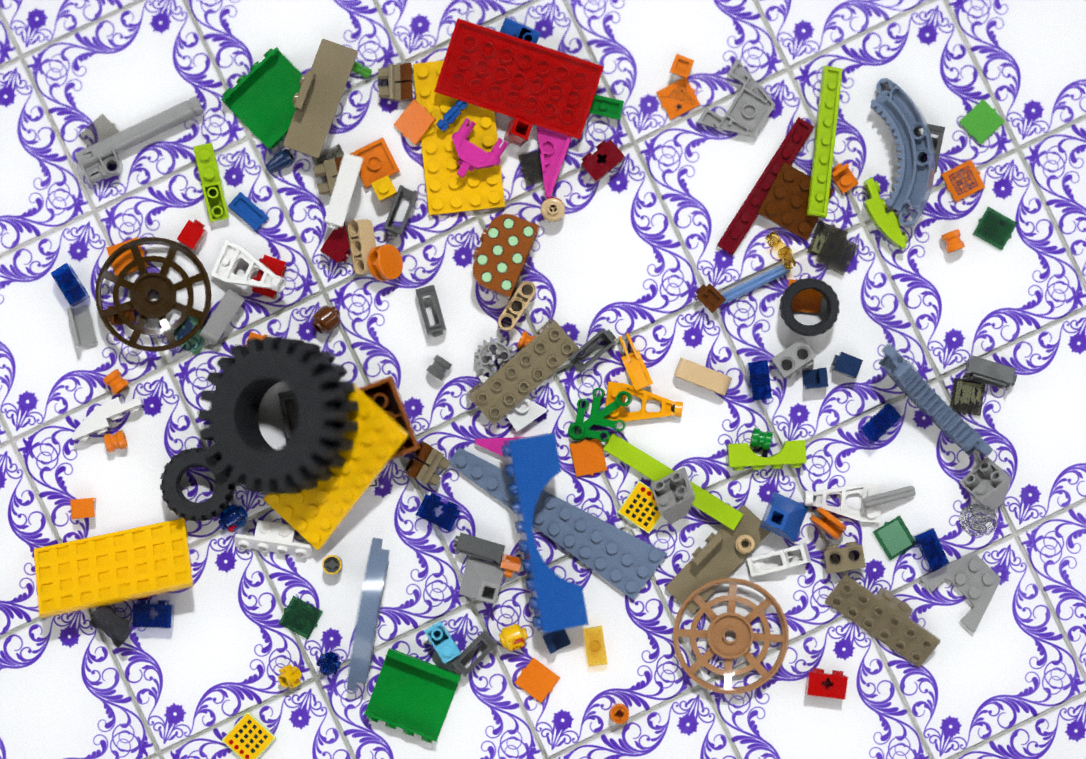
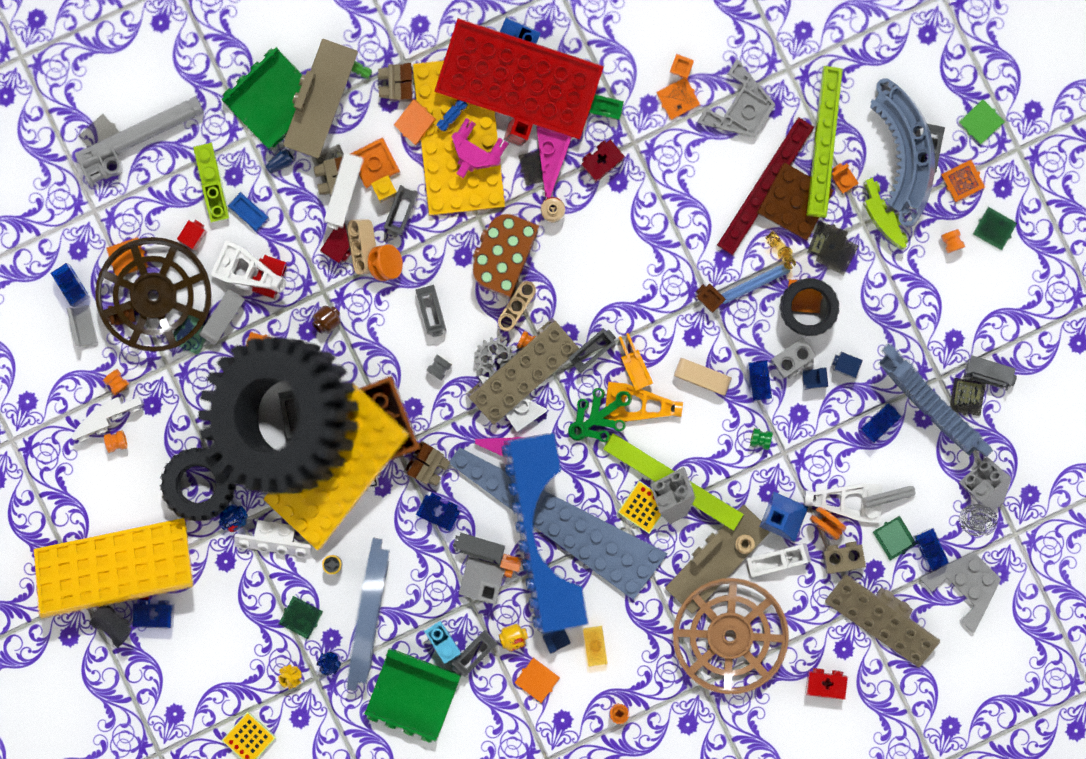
(82, 508): orange panel -> none
(588, 457): orange piece -> none
(791, 453): lime arch -> none

